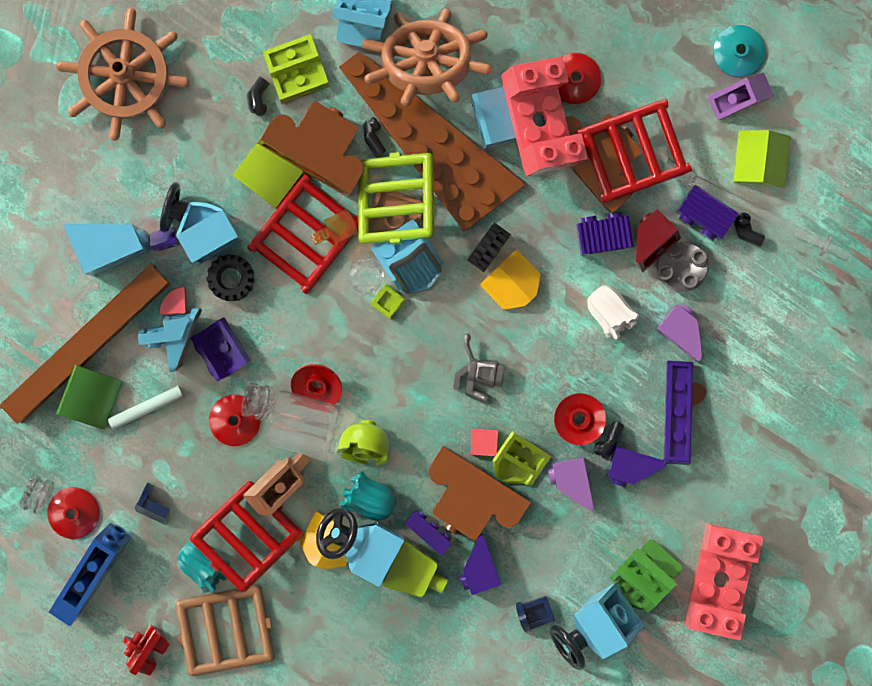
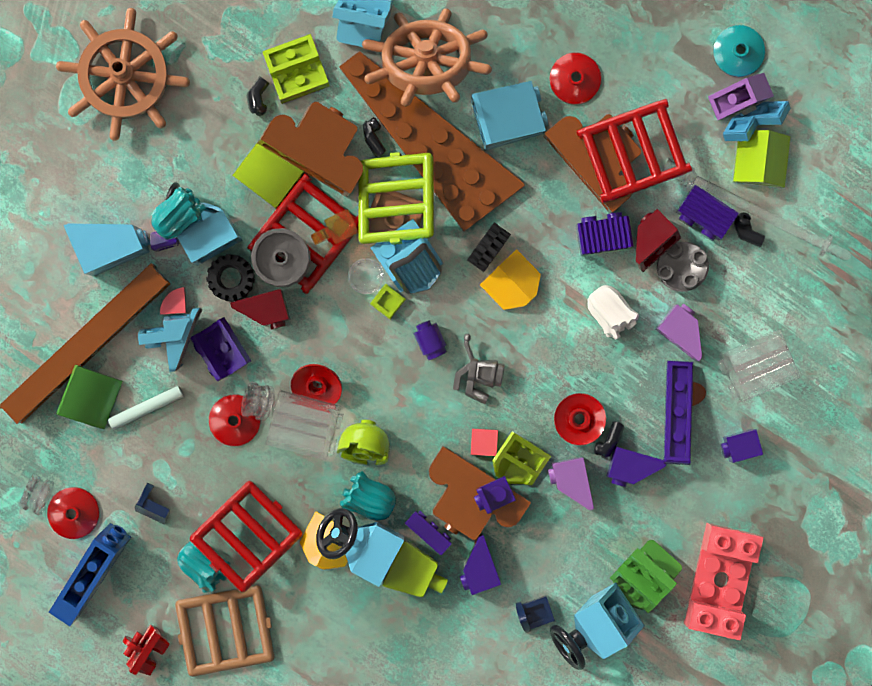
(177, 213): none -> teal piece
(265, 257): none -> flat silver wheel
(265, 308): none -> dark red slope
(277, 484): nougat hinge -> none
(430, 340): none -> dark purple brick
(494, 495): none -> dark purple bracket
(533, 90): coral plate -> none
(741, 446): none -> dark purple brick
(758, 366): none -> clear brick
(766, 113): none -> dark azure tile

